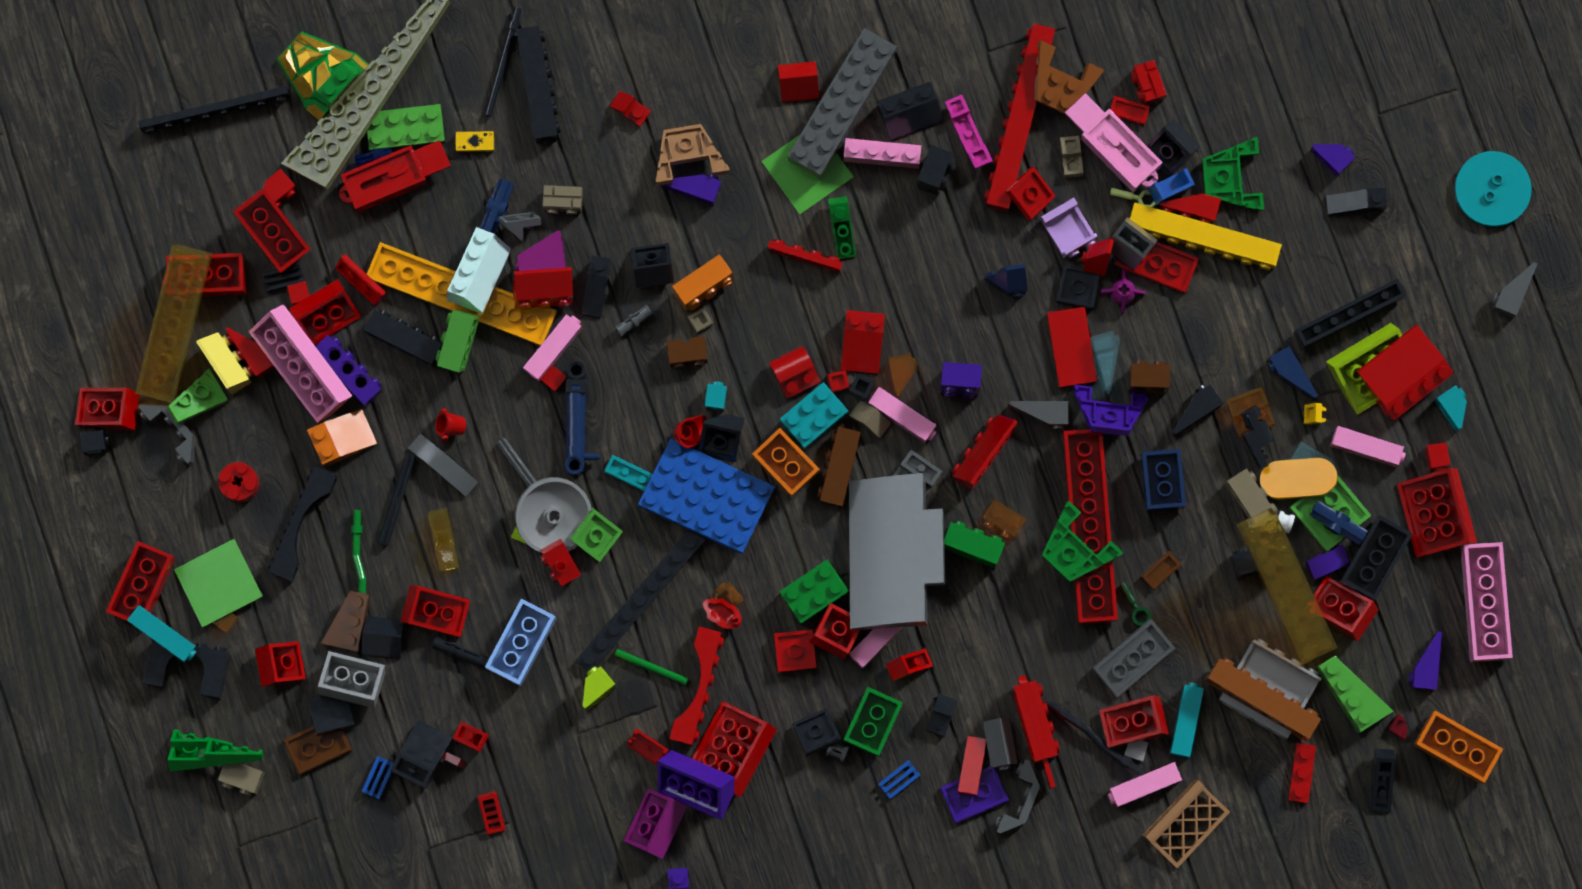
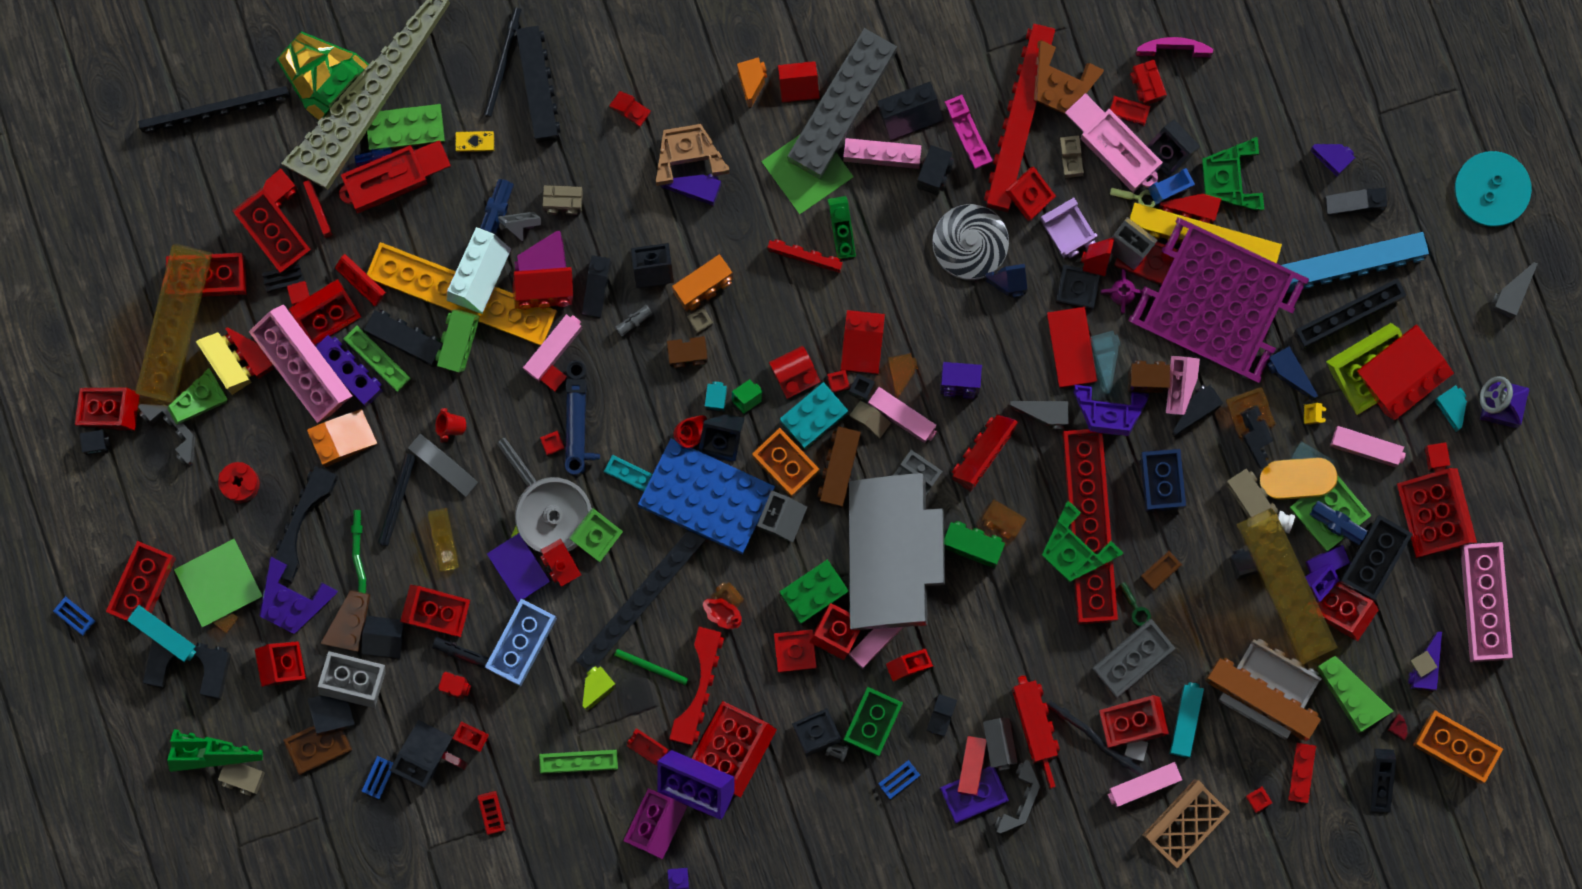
(86, 625): none -> blue tile
(286, 606): none -> dark purple wing
(317, 208): none -> red tile
(377, 359): none -> bright green tile
(454, 685): none -> red brick
(518, 567): none -> dark purple tile
(552, 443): none -> red tile
(578, 761): none -> bright green tile
(747, 396): none -> green brick
(752, 78): none -> orange slope
(782, 516): none -> dark grey slope
(970, 242): none -> dish
(1182, 383): none -> bright pink slope
(1199, 49): none -> dark pink slope
(1218, 299): none -> magenta plate
(1258, 799): none -> red tile
(1322, 581): none -> dark purple slope
(1360, 260): none -> dark azure brick
(1423, 664): none -> dark tan tile
(1503, 402): none -> piece

